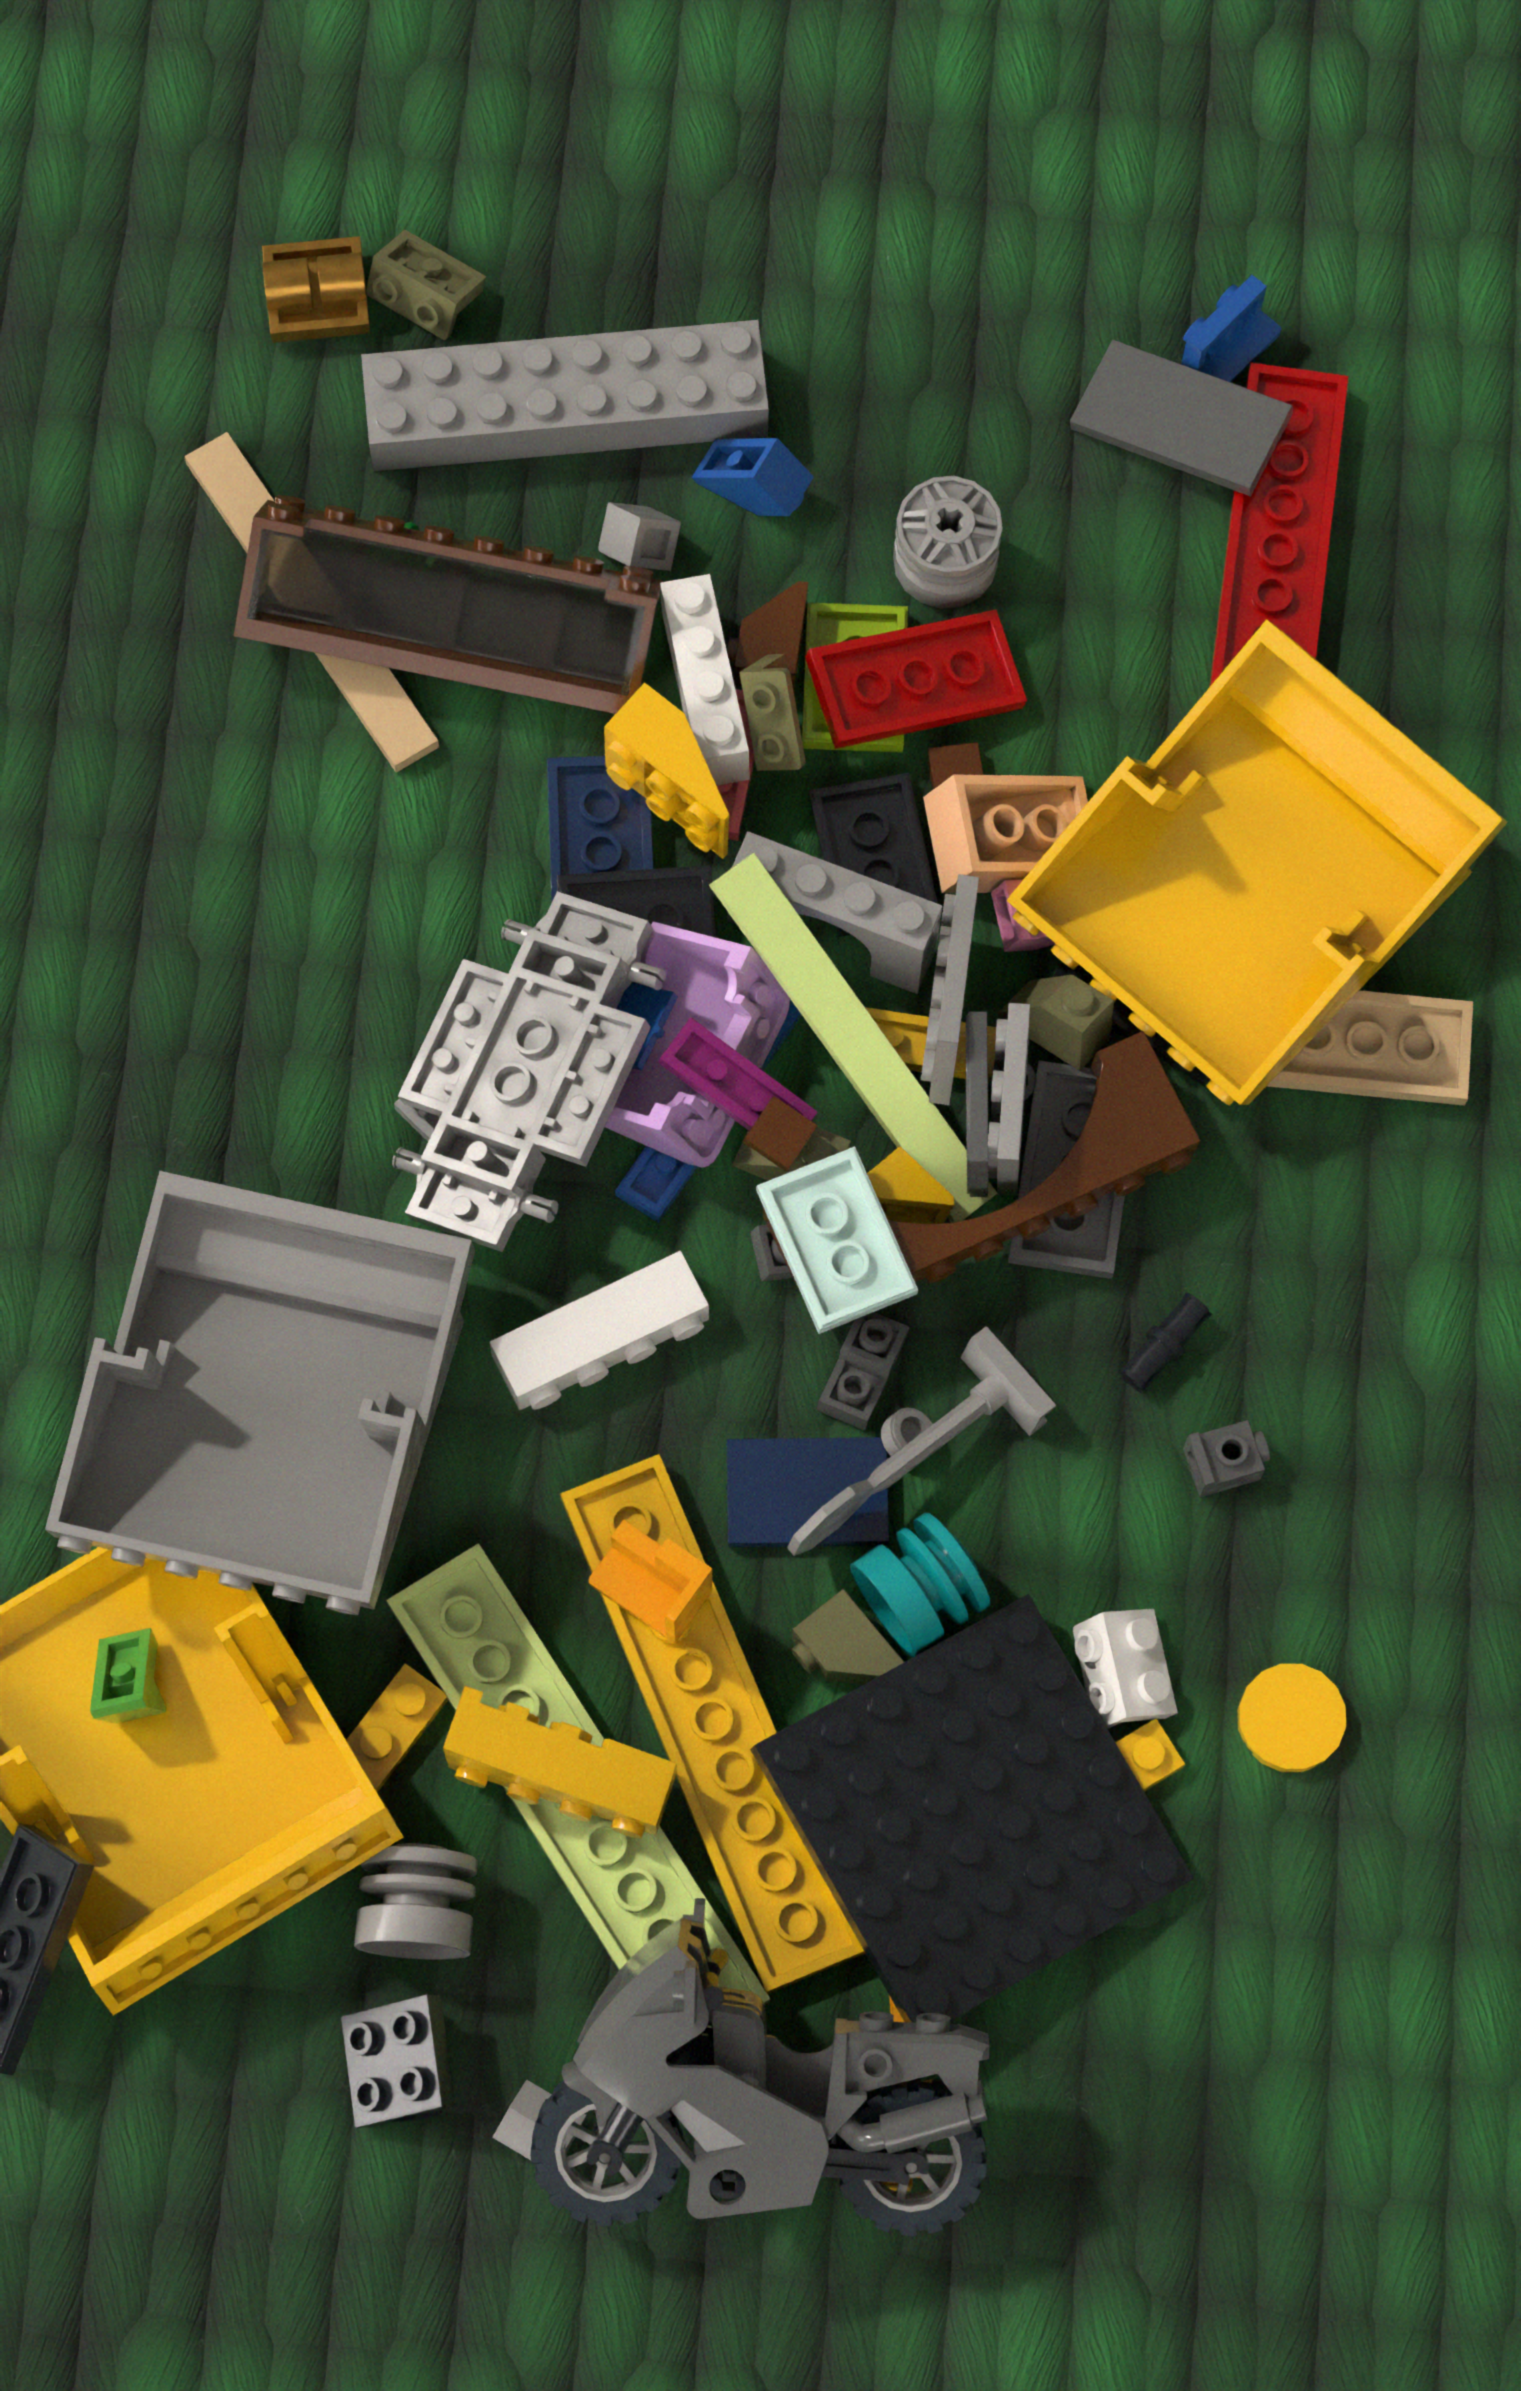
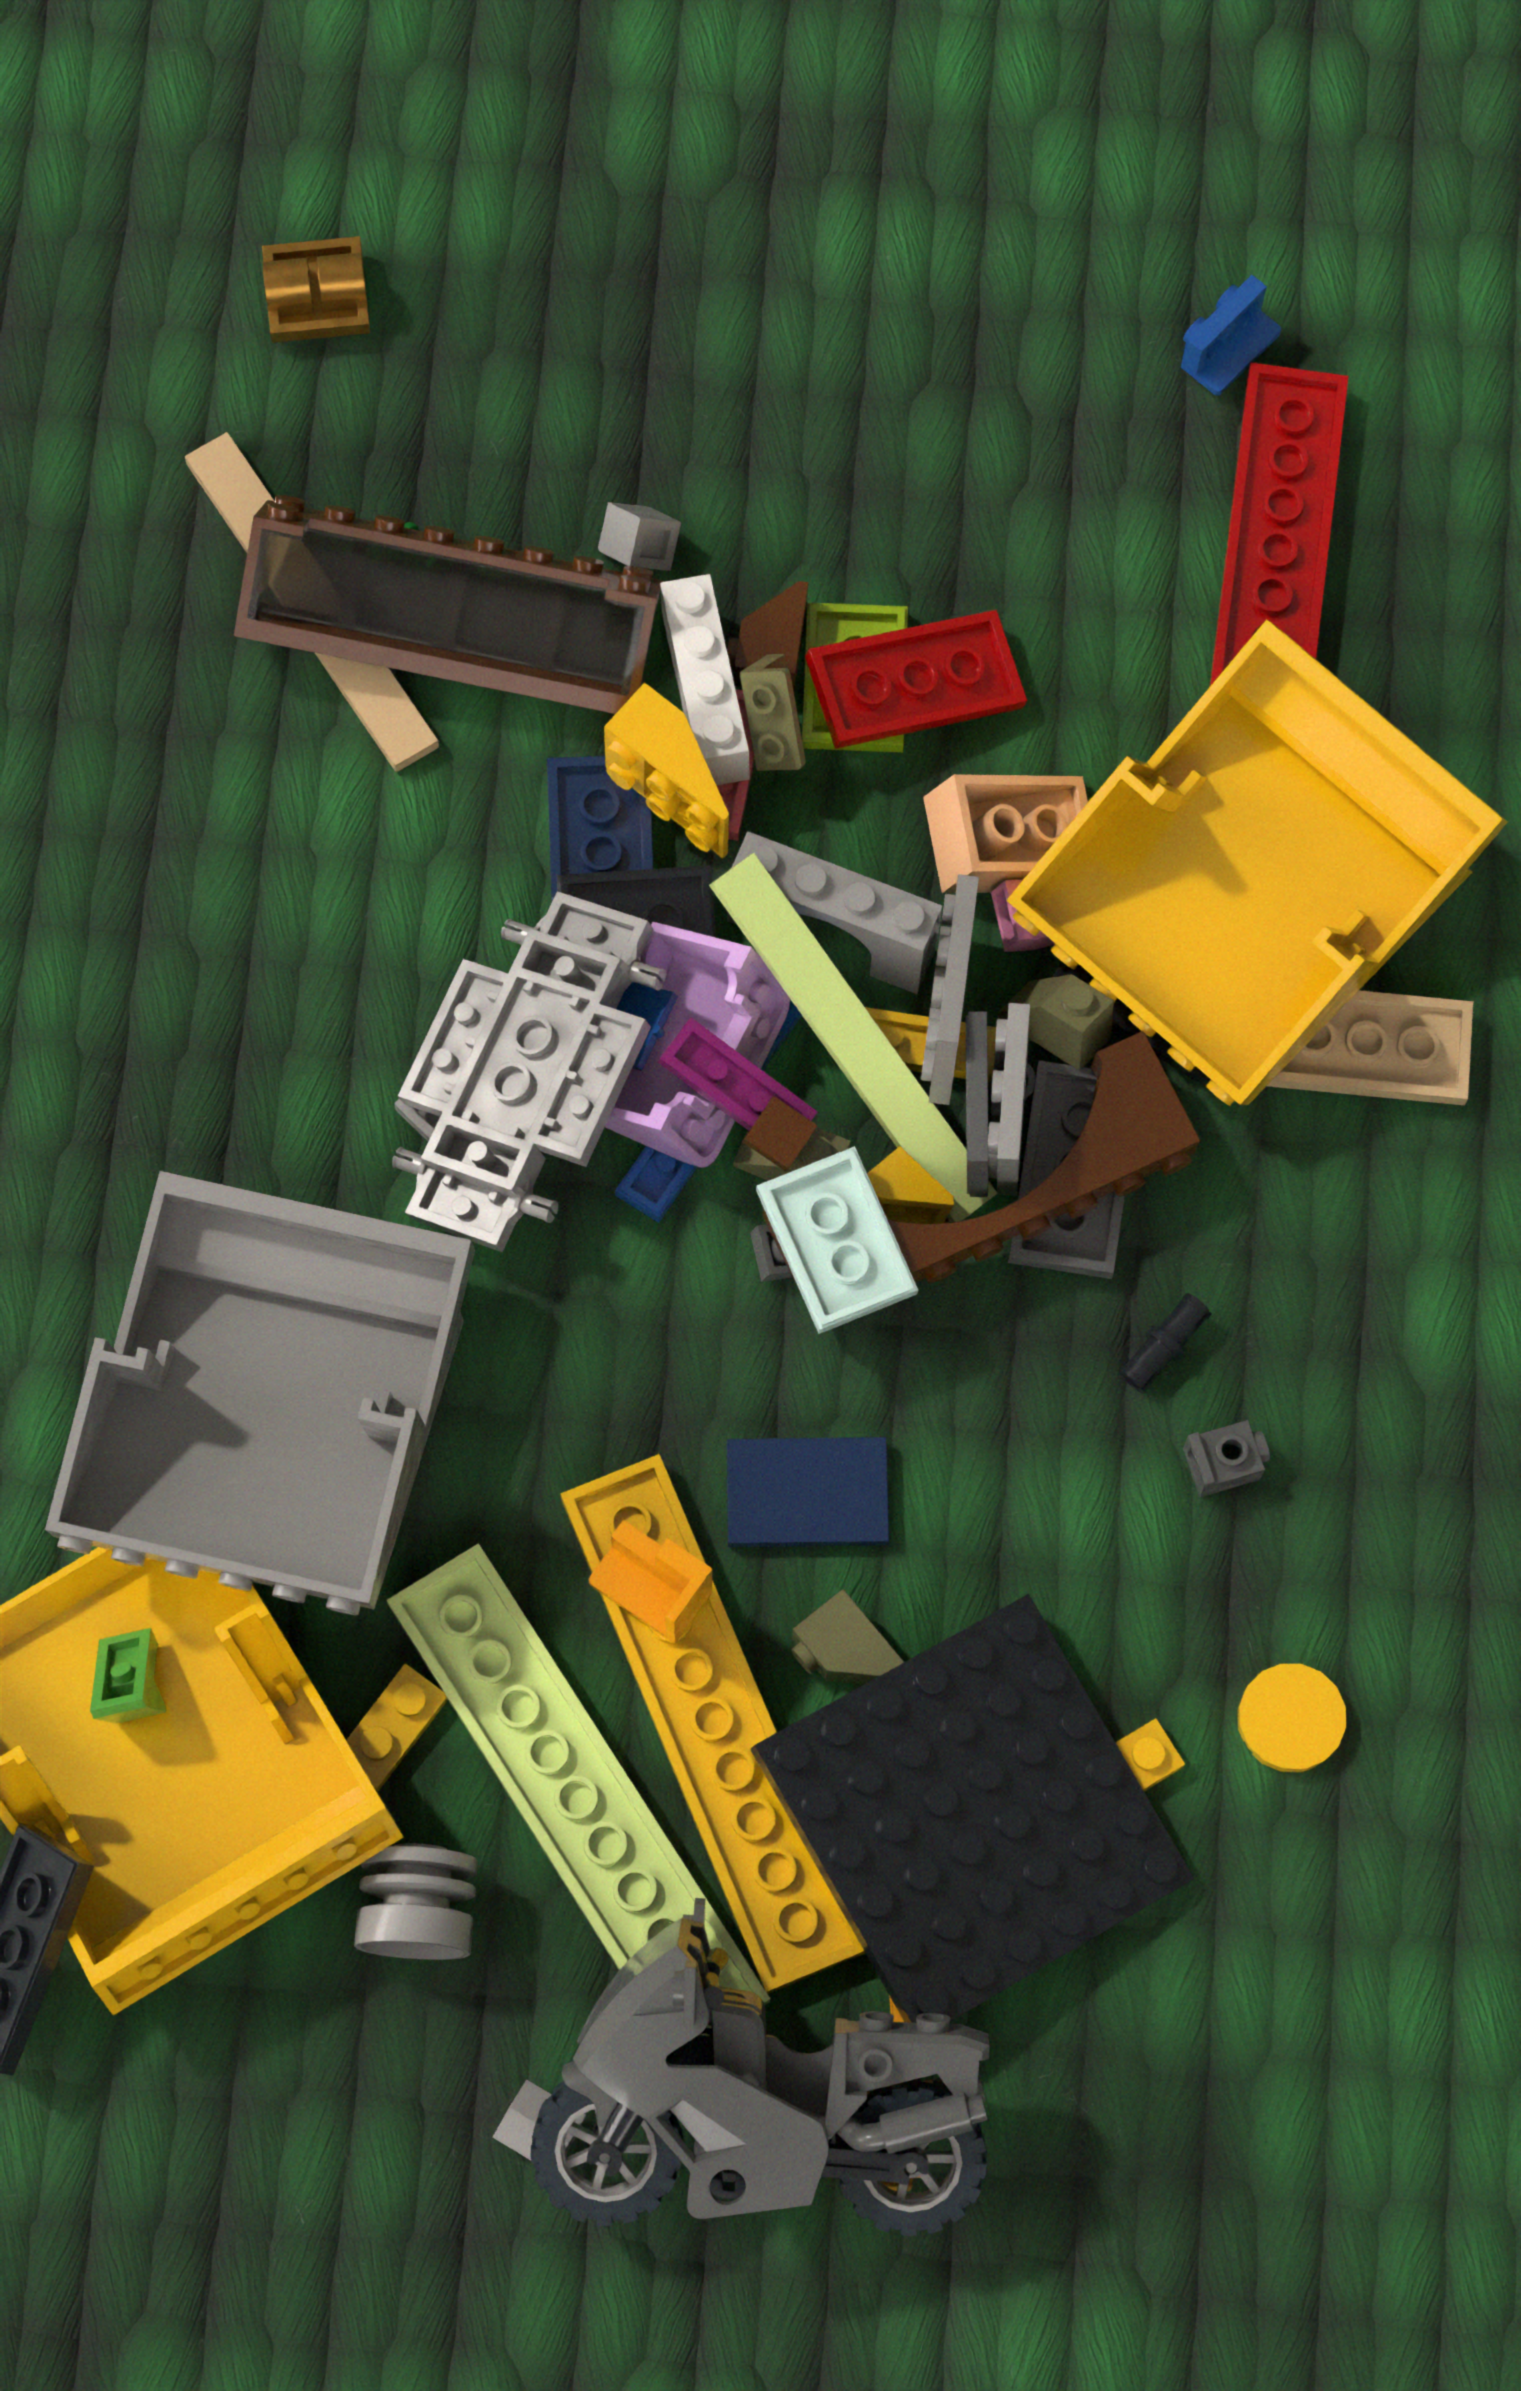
(398, 2062): plate -> none
(423, 283): olive bracket -> none
(558, 1765): yellow wedge -> none
(565, 395): light grey brick -> none
(600, 1331): white brick -> none
(754, 475): blue slope -> none
(862, 1369): dark grey slope -> none
(874, 832): black tile -> none
(903, 1428): light grey tile -> none
(928, 1578): teal wheel -> none
(947, 566): light grey wheel -> none
(953, 759): reddish brown tile -> none
(1001, 1384): light grey piece -> none
(1124, 1666): white bracket -> none
(1181, 417): dark grey tile -> none

